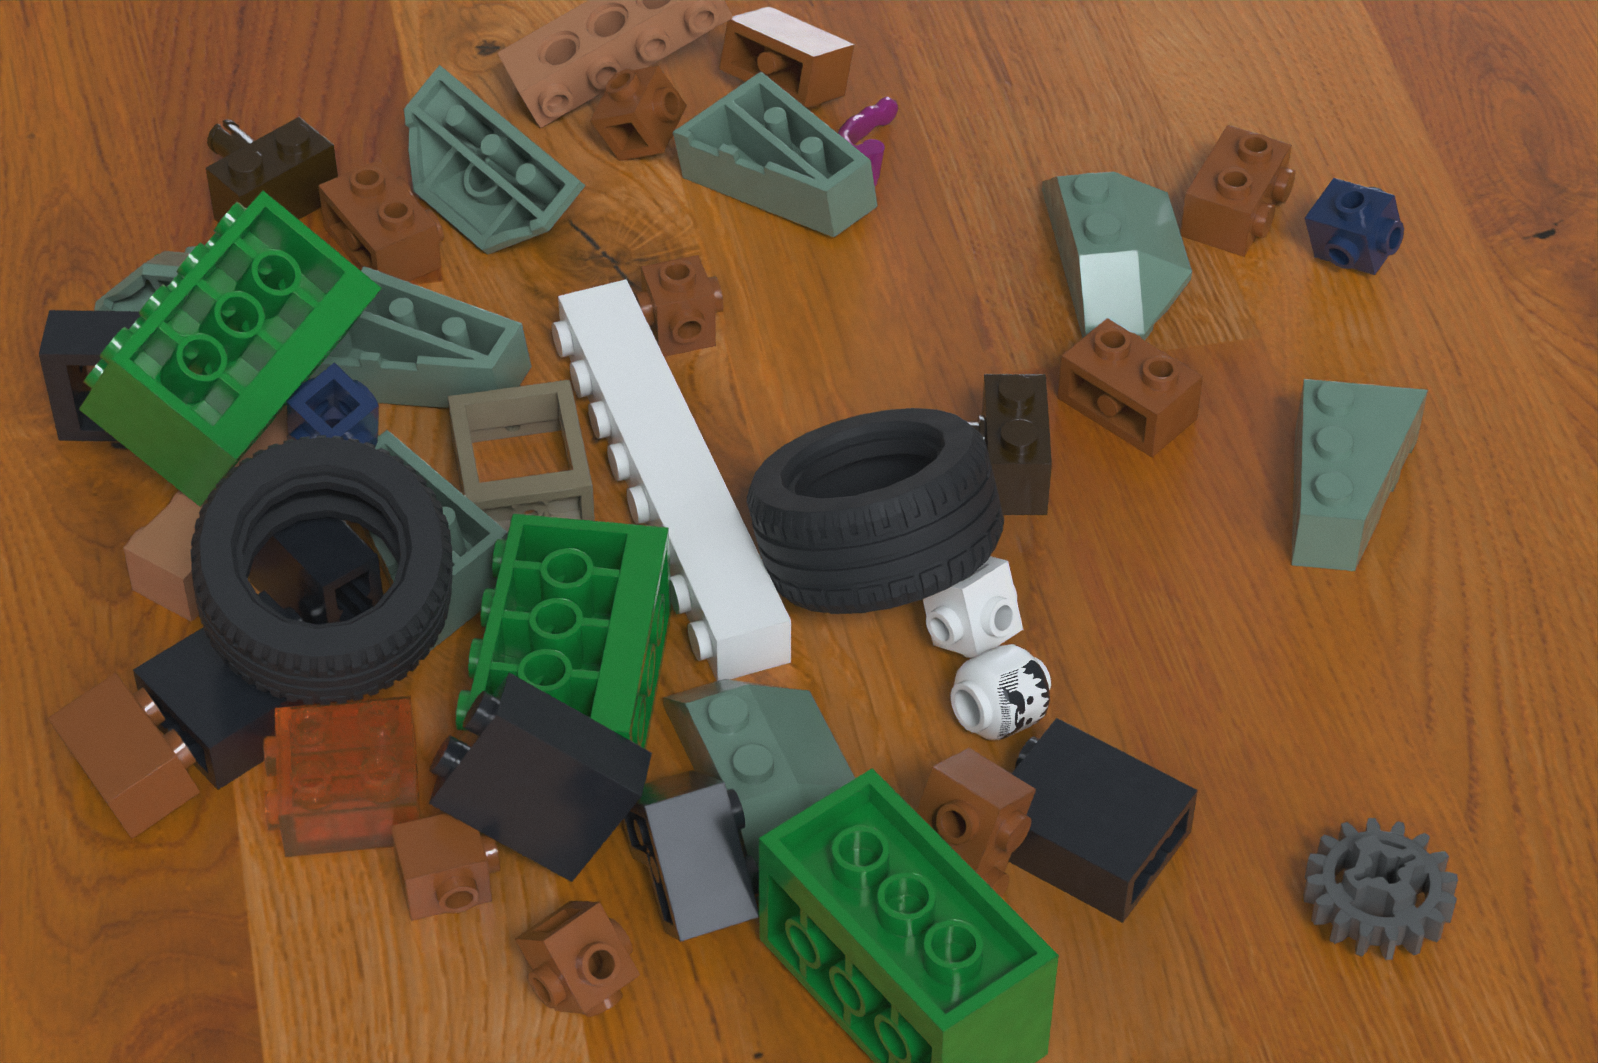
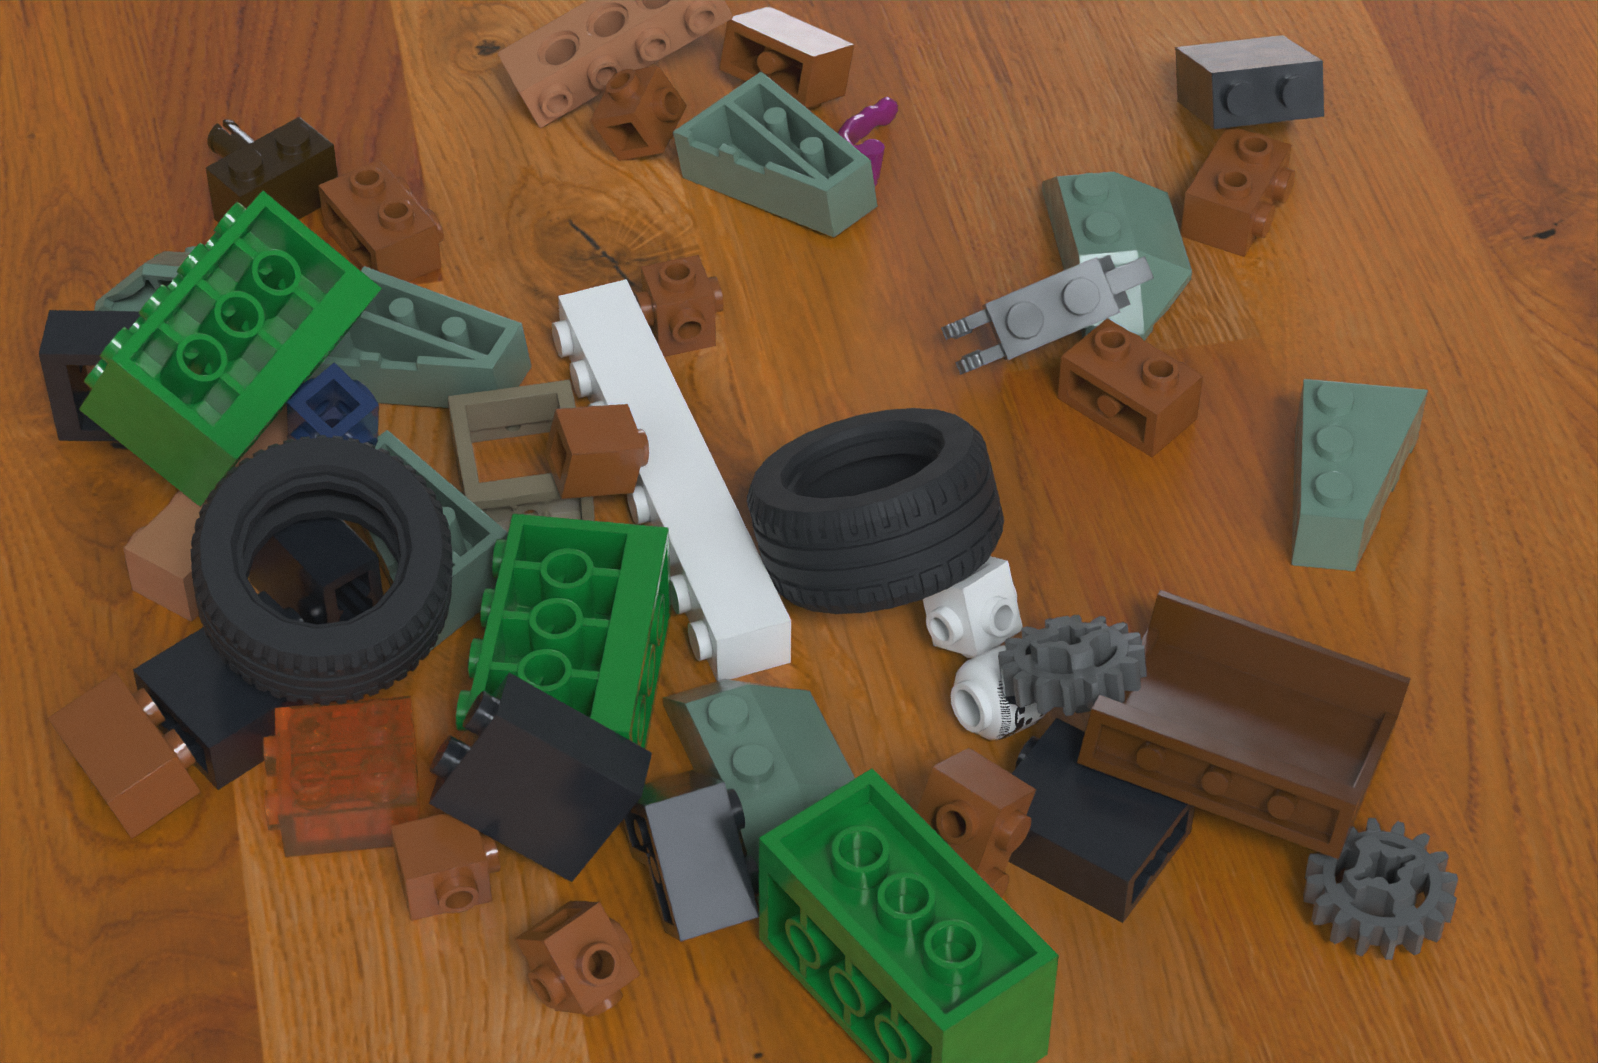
(482, 167): sand green wedge -> none
(596, 451): none -> dark orange brick
(1017, 440): dark brown brick -> none
(1050, 309): none -> hinge
(1072, 664): none -> dark grey gear
(1249, 82): none -> black brick
(1249, 725): none -> reddish brown panel
(1354, 226): dark blue brick -> none

